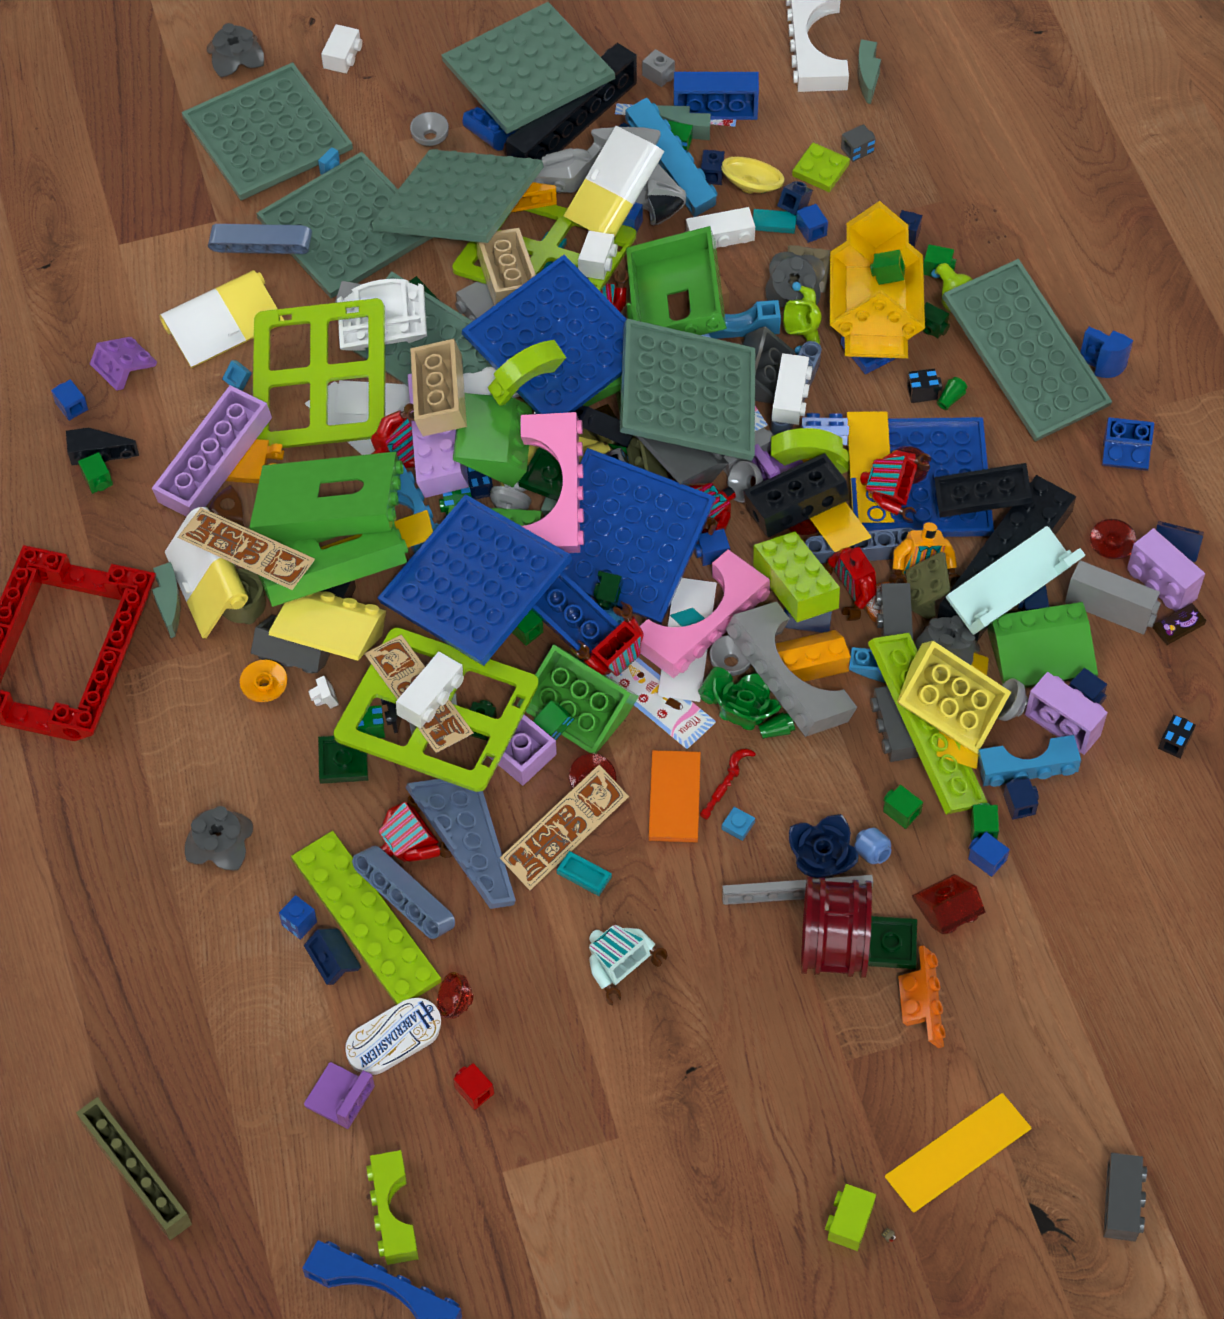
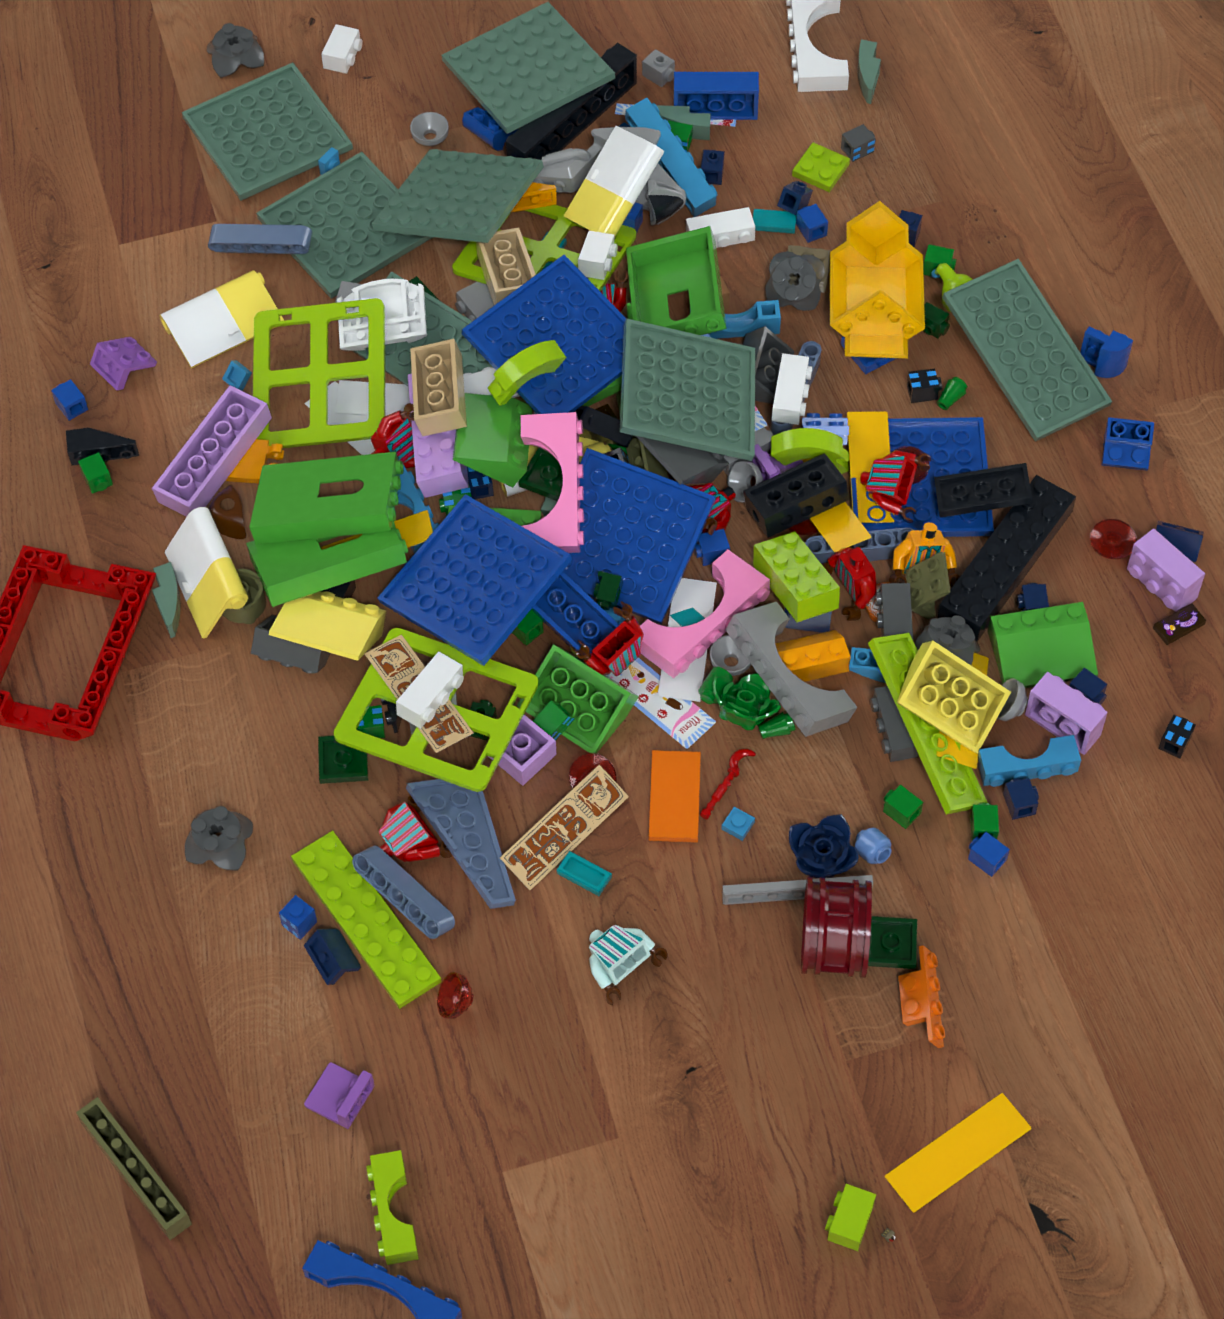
(246, 548): sticker -> none
(263, 672): light orange dish -> none
(323, 693): white tile -> none
(393, 1036): white tile -> none
(473, 1085): red brick -> none
(509, 498): light grey piece -> none
(752, 175): light yellow dish -> none
(803, 315): lime piece -> none
(888, 267): green brick -> none
(949, 904): clear red slope -> none
(1011, 579): light aqua bracket -> none
(1113, 597): light grey brick -> none
(1124, 1197): dark grey brick -> none

